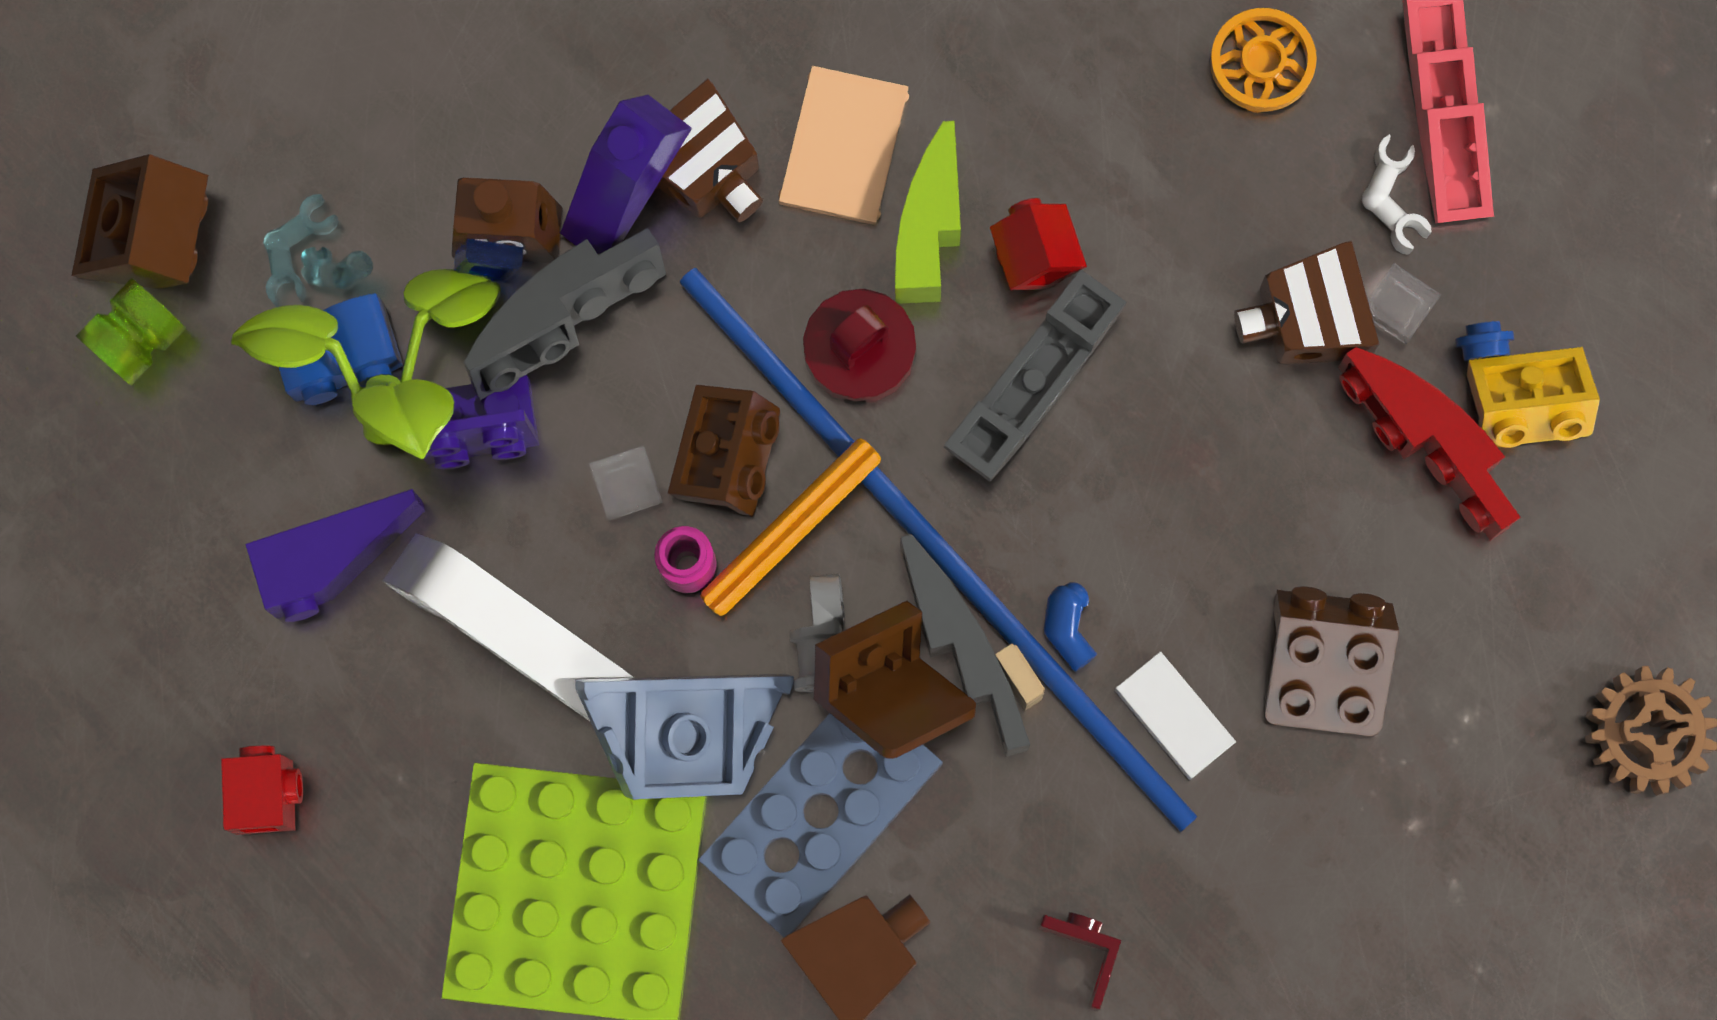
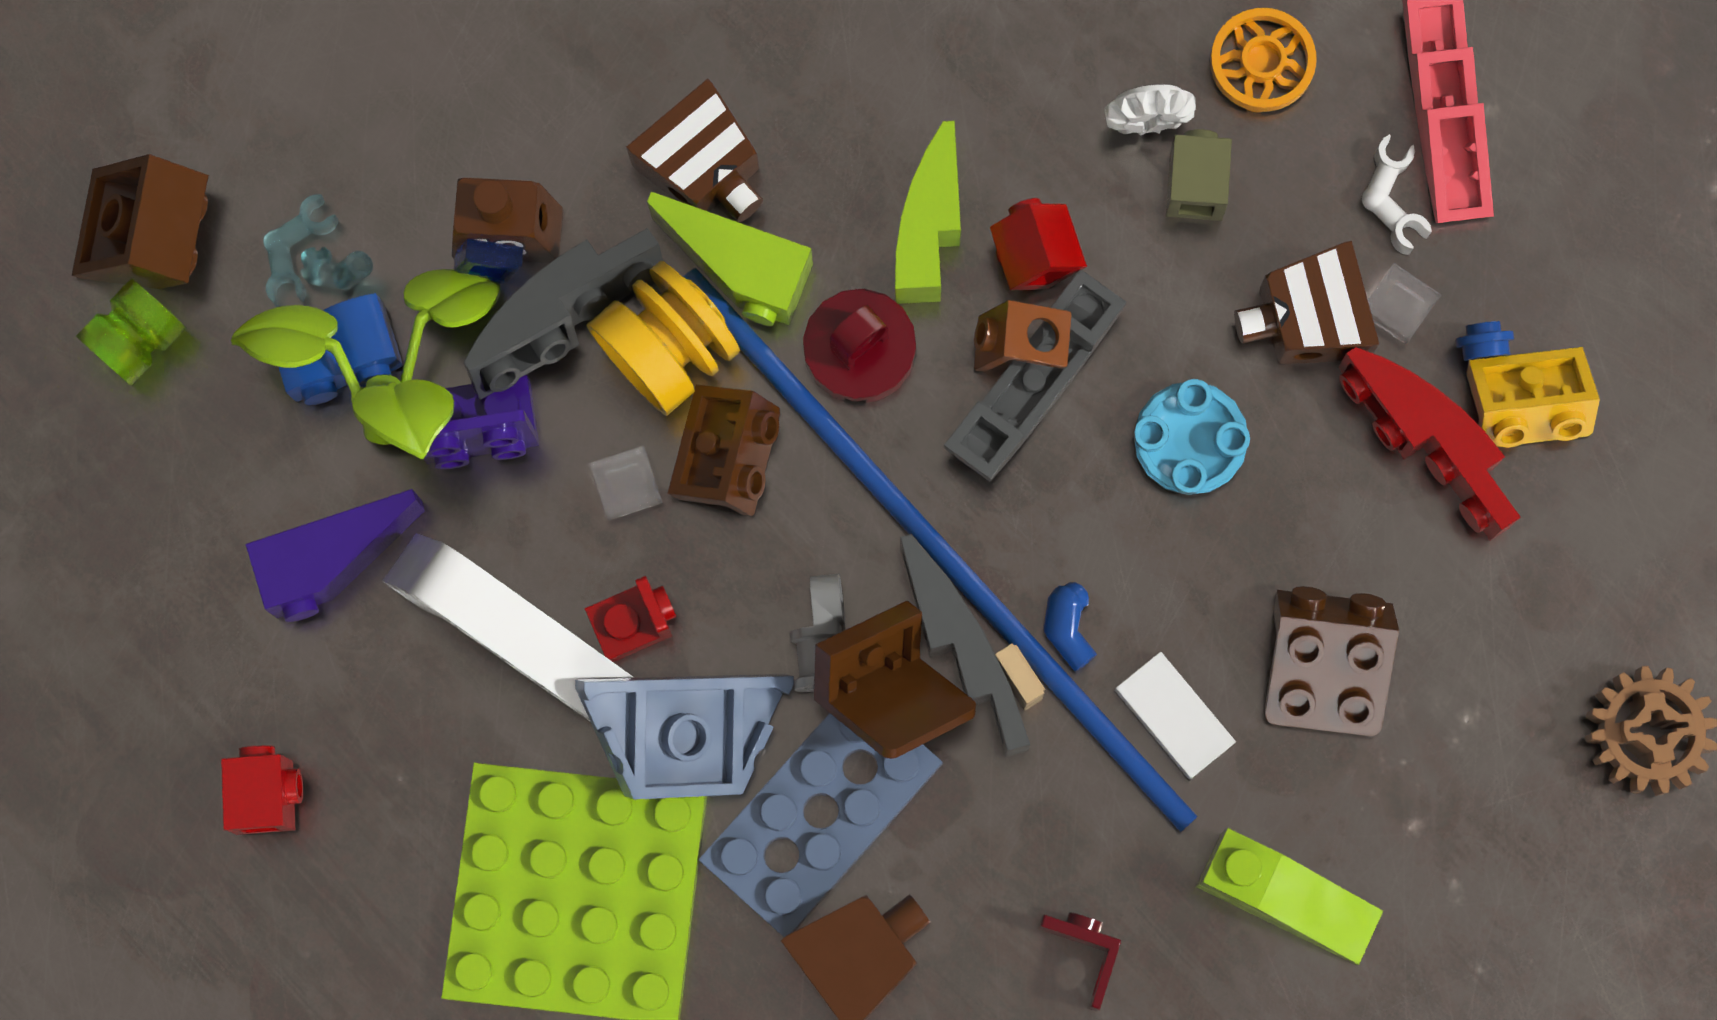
(623, 171): dark purple slope -> none
(631, 620): none -> red bracket
(664, 337): none -> yellow wheel
(685, 542): dark pink brick -> none
(746, 264): none -> lime slope
(790, 527): light orange axle -> none
(843, 145): light nougat piece -> none
(1003, 336): none -> dark orange bracket
(1150, 109): none -> white gear
(1191, 437): none -> medium azure dish
(1198, 176): none -> olive brick
(1289, 896): none -> lime slope

